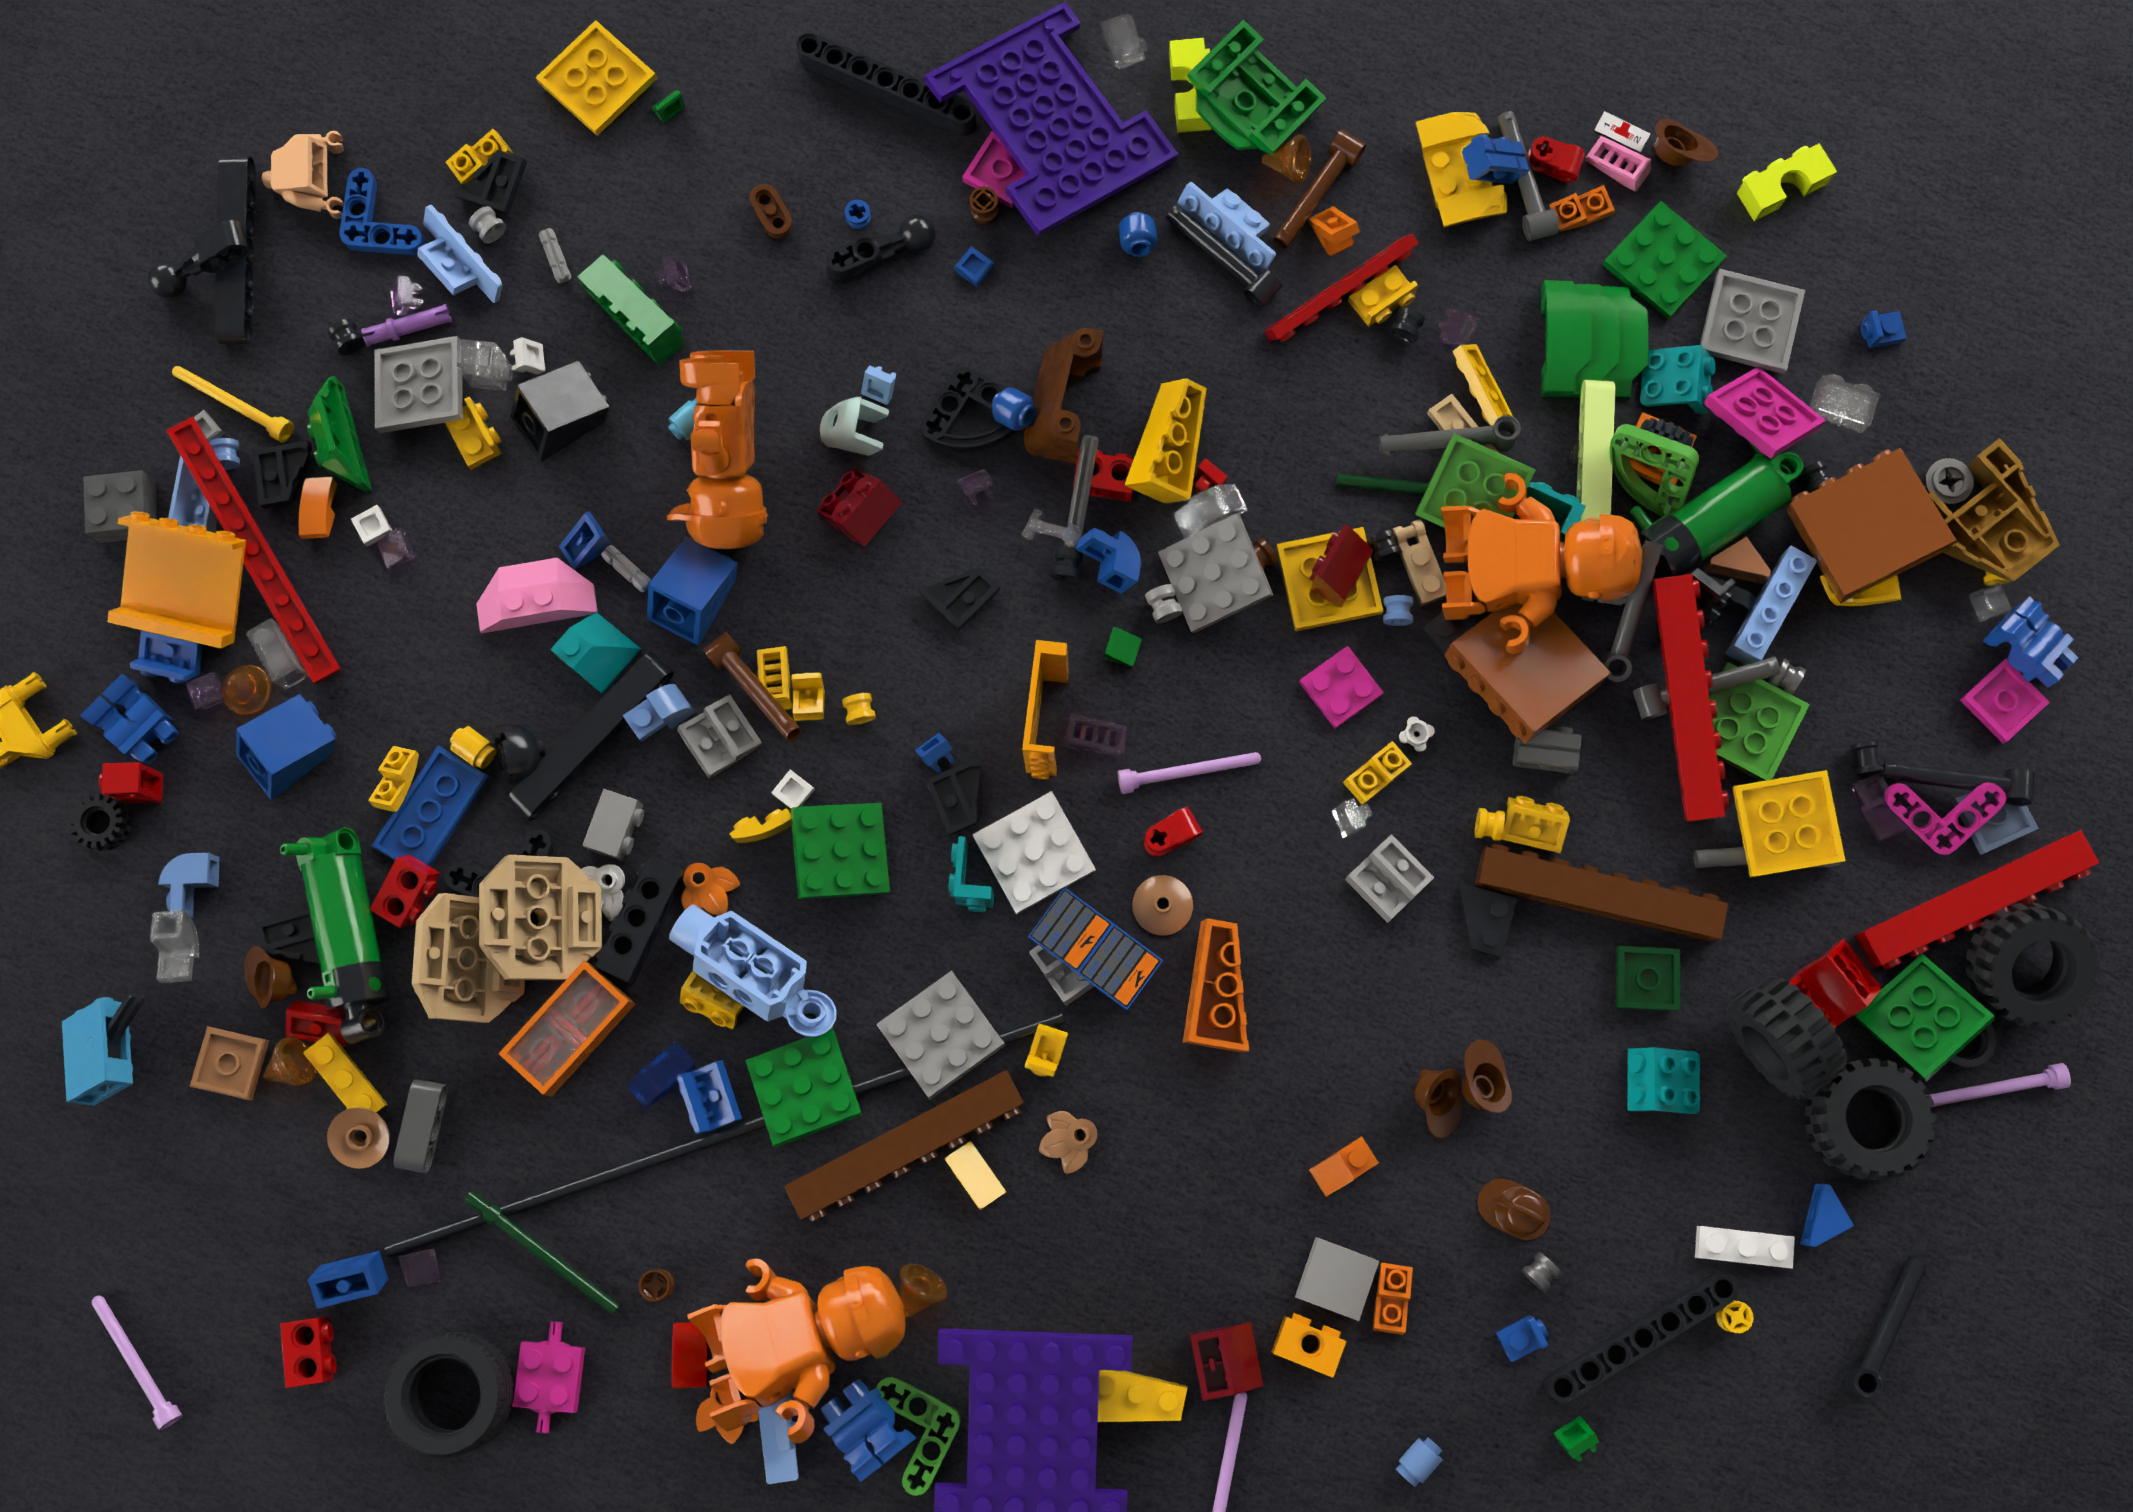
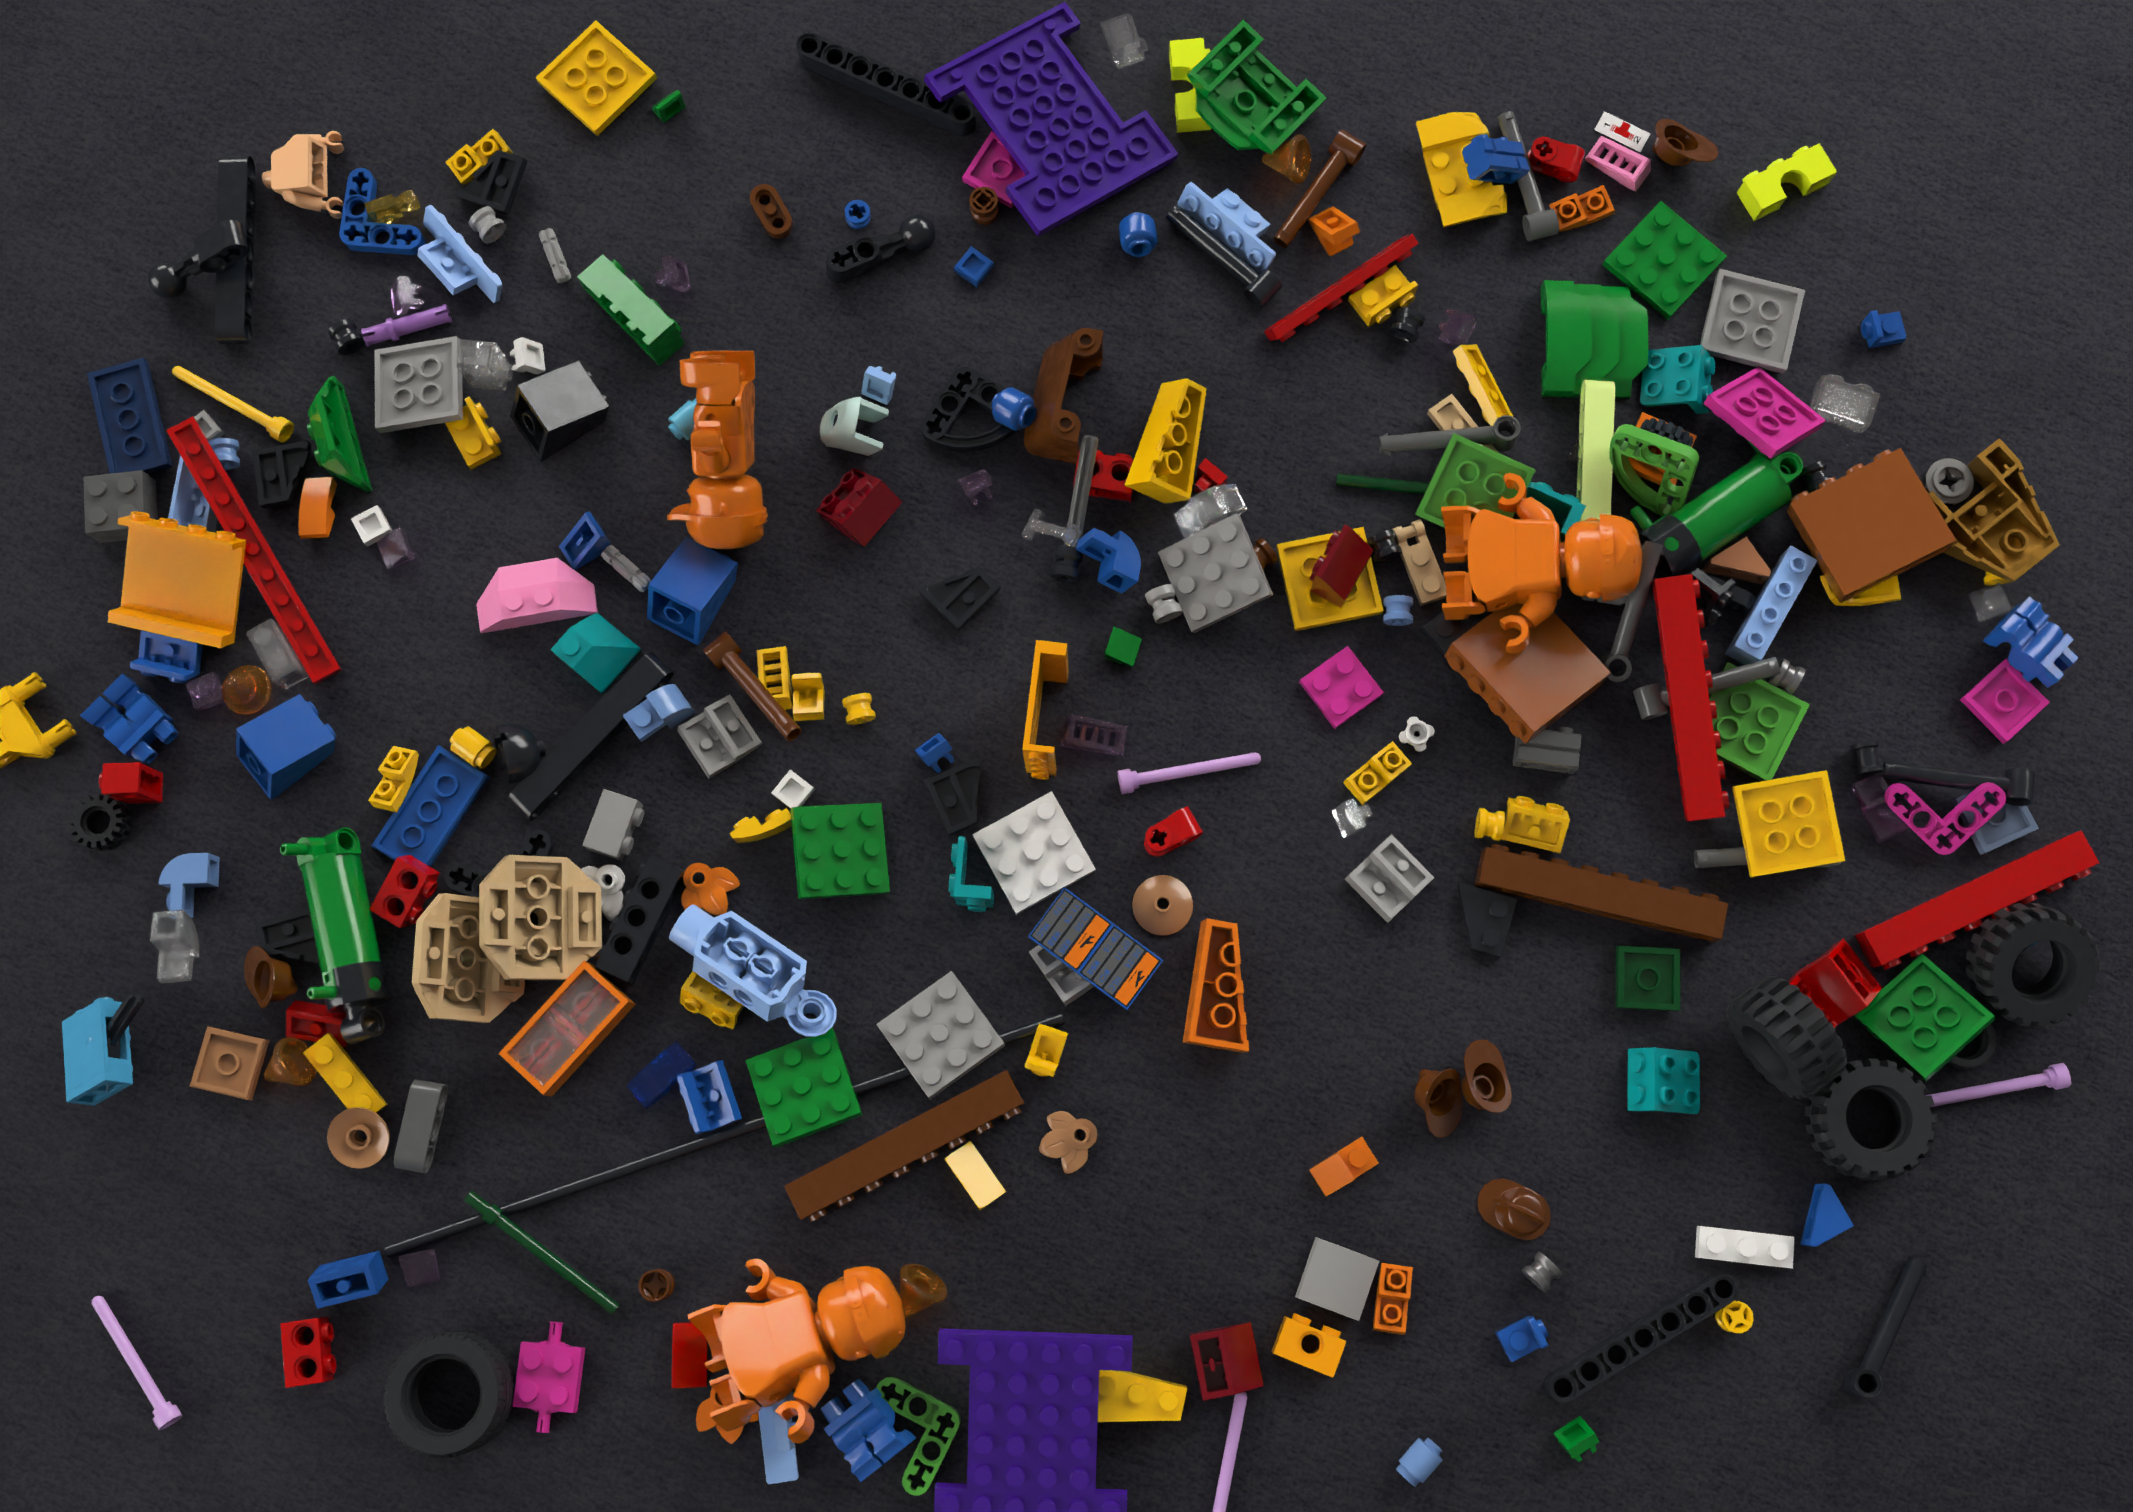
(129, 418): none -> dark blue plate
(389, 208): none -> clear yellow plate

